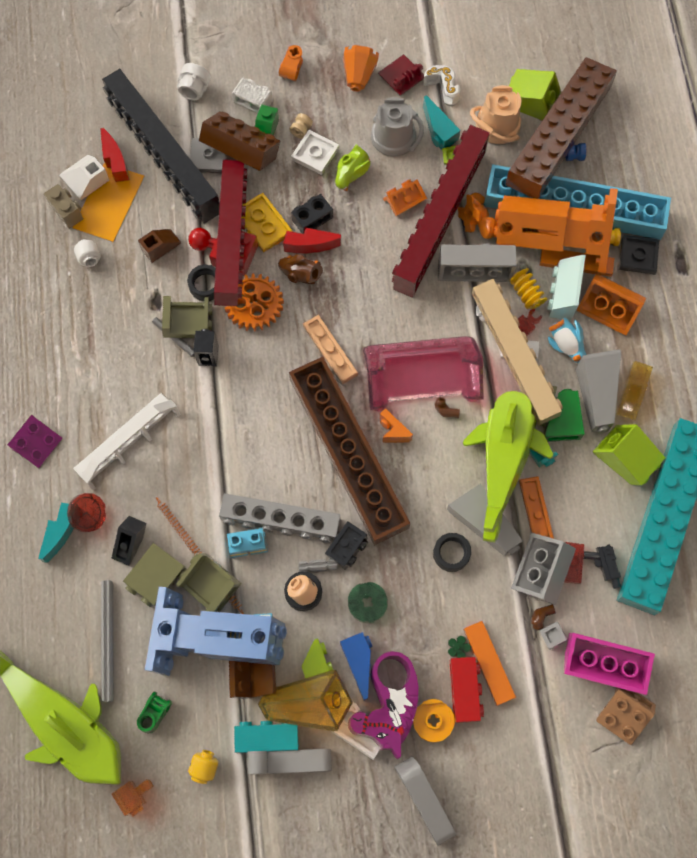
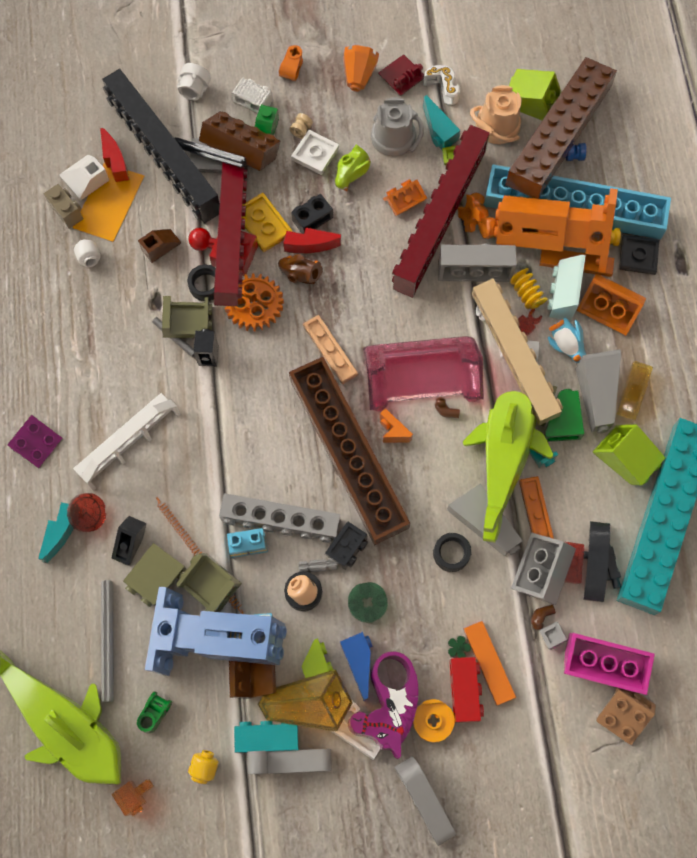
(212, 153): none -> axle
(597, 561): none -> black slope

